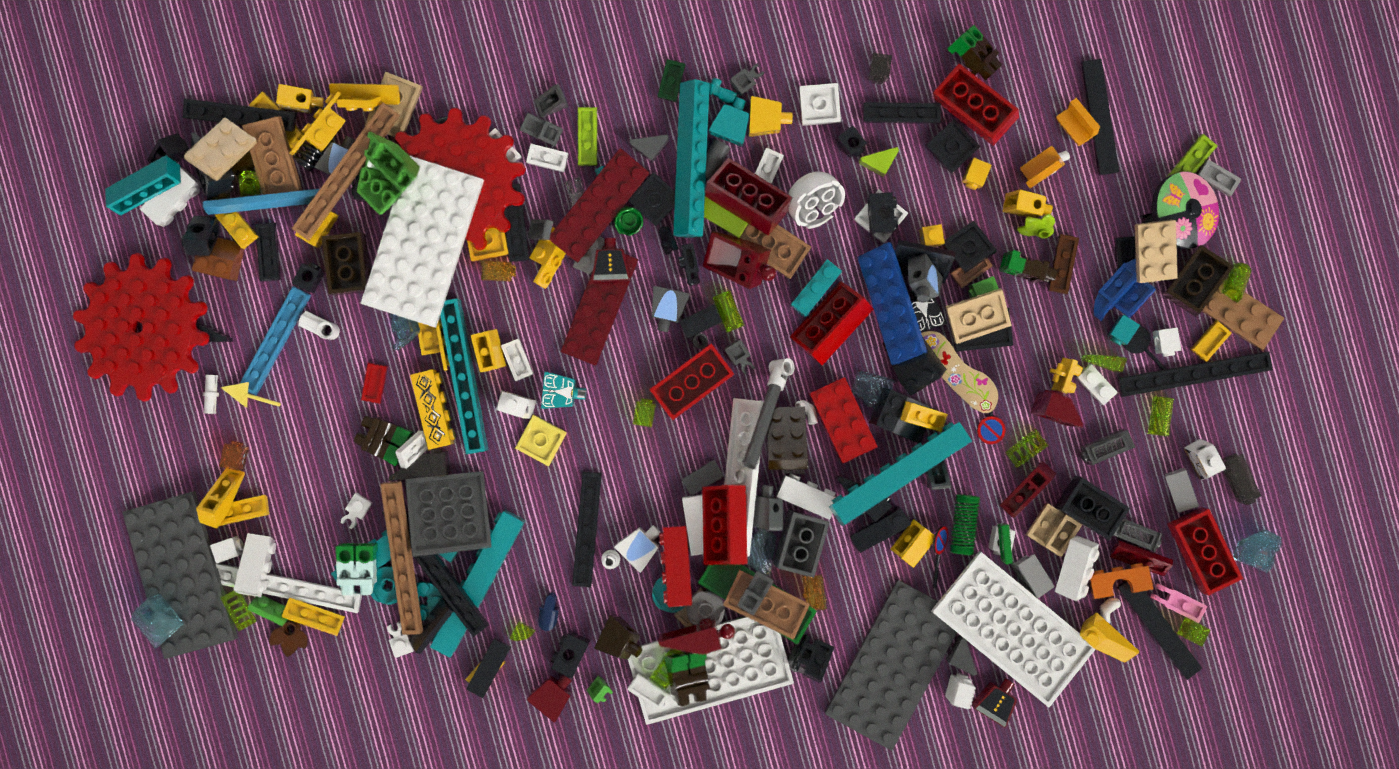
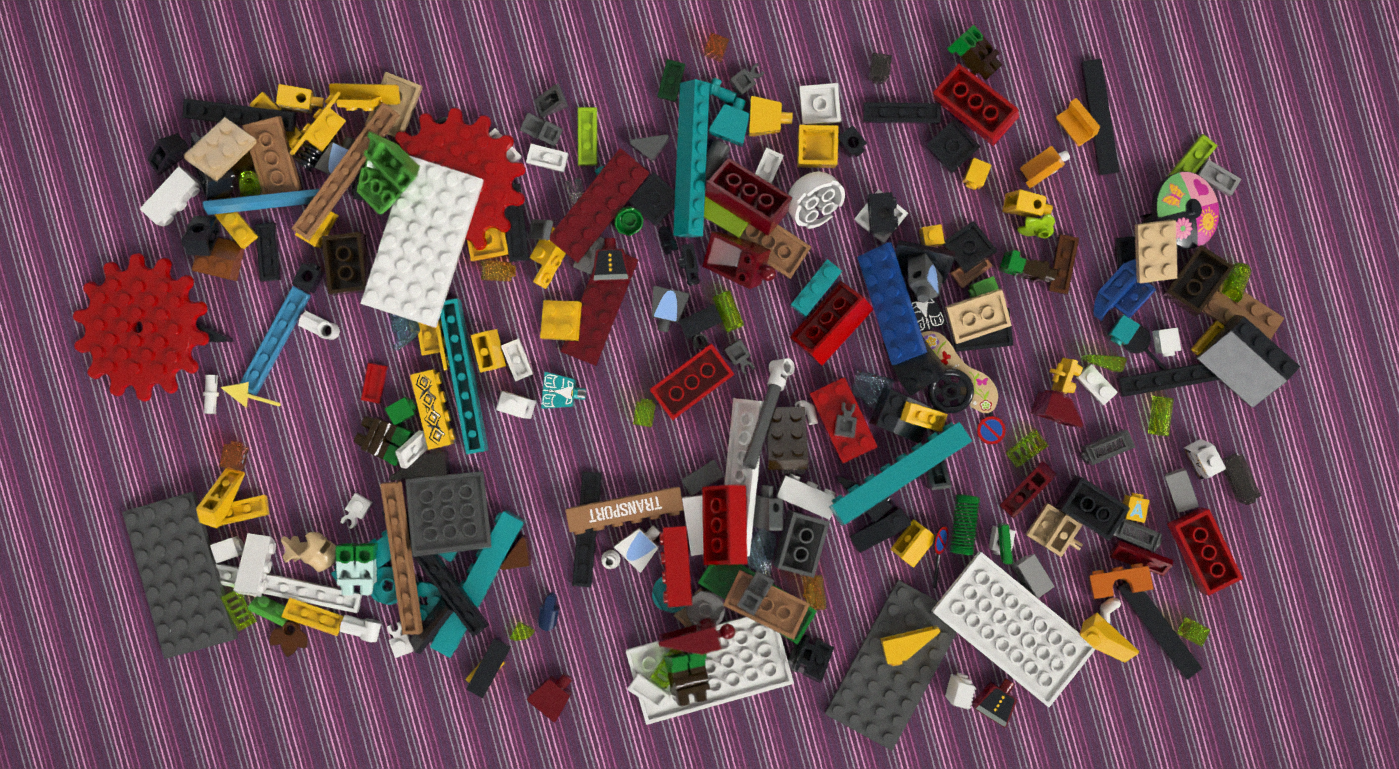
(143, 185): teal brick -> none
(156, 620): clear light blue slope -> none
(316, 551): none -> tan piece
(366, 629): none -> white piece
(402, 410): none -> green brick
(519, 556): none -> reddish brown slope
(541, 440): light yellow tile -> none
(561, 320): none -> yellow plate
(566, 665): black brick -> none
(598, 690): bright green tile -> none
(618, 639): dark brown torso -> none
(624, 509): none -> medium nougat brick
(716, 47): none -> clear orange brick
(817, 146): none -> yellow piece
(845, 424): none -> dark grey plate
(880, 161): lime slope -> none
(904, 645): none -> yellow slope
(961, 656): dark grey slope -> none
(964, 400): none -> black plate
(1077, 568): white brick -> none
(1138, 507): none -> yellow brick
(1180, 603): bright pink hinge -> none
(1247, 361): none -> slope
(1258, 550): clear light blue slope -> none

